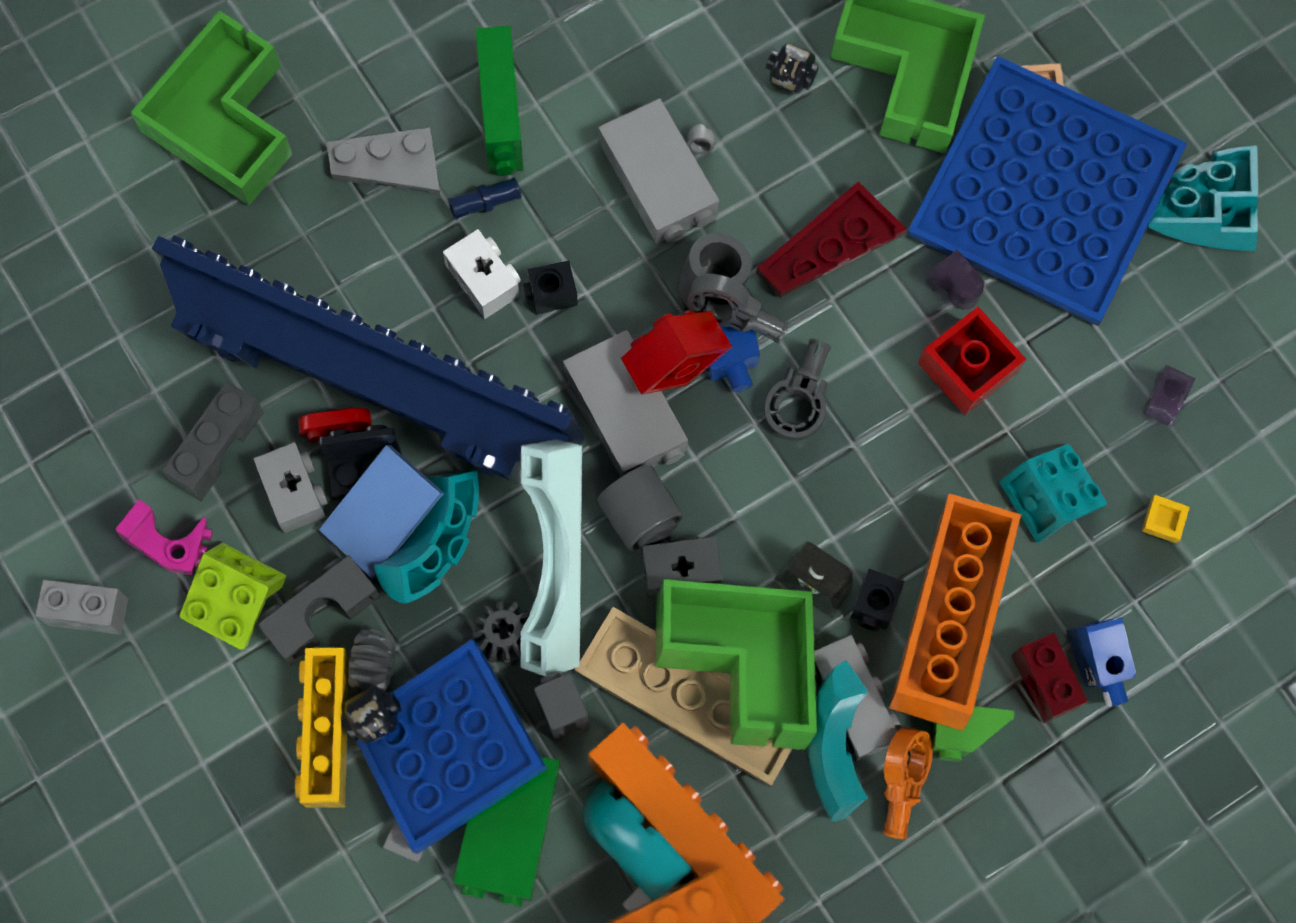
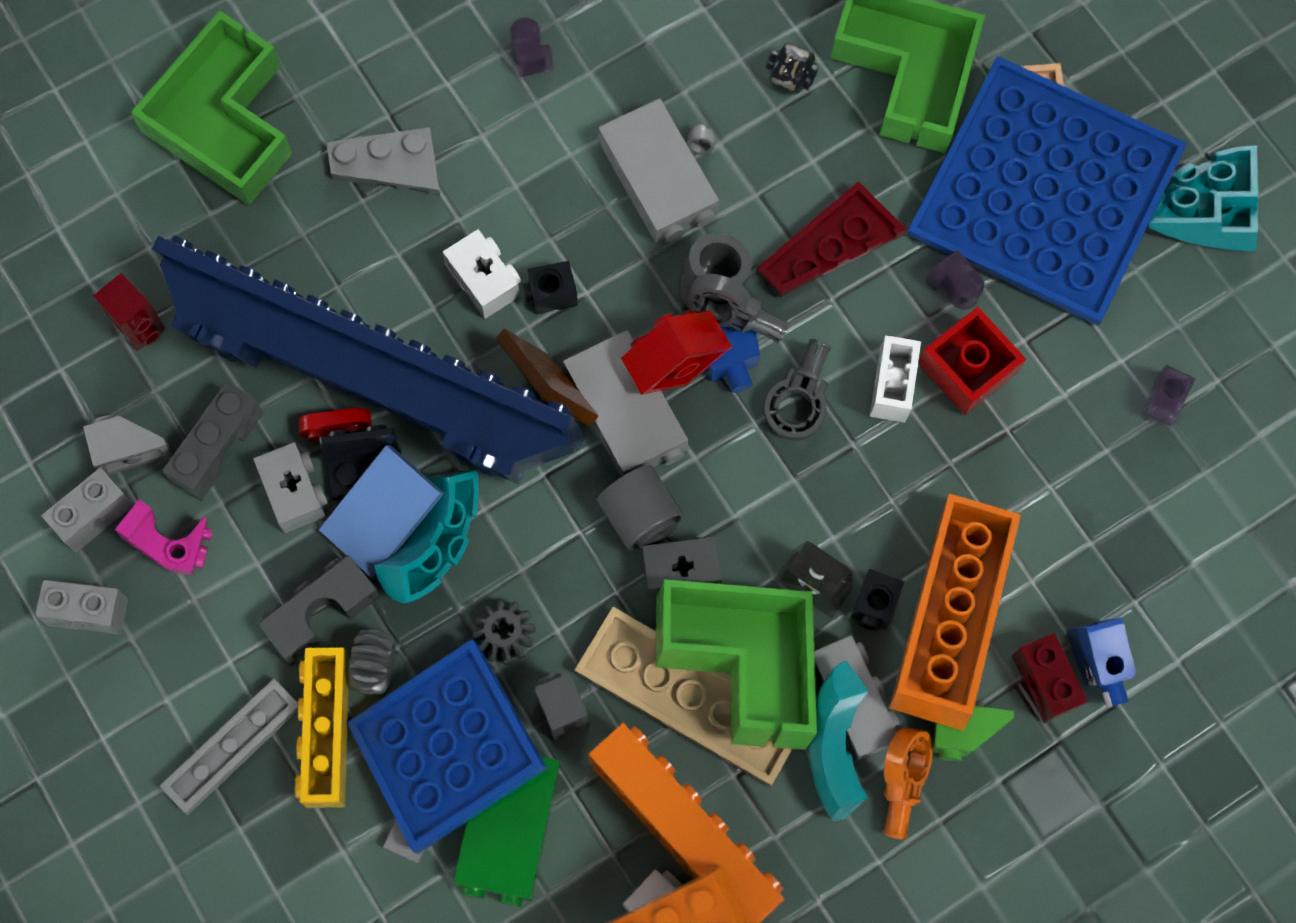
(87, 510): none -> light grey brick
(122, 445): none -> light grey slope
(129, 312): none -> dark red brick
(230, 594): lime bracket -> none
(230, 747): none -> light grey plate
(371, 714): black head -> none
(484, 198): dark blue pin -> none
(499, 100): green brick -> none
(527, 49): none -> clear purple leg
(546, 376): none -> reddish brown tile
(552, 632): light aqua arch -> none
(639, 852): teal brick -> none
(895, 379): none -> white brick
(1052, 491): teal bracket -> none
(1165, 519): yellow plate -> none

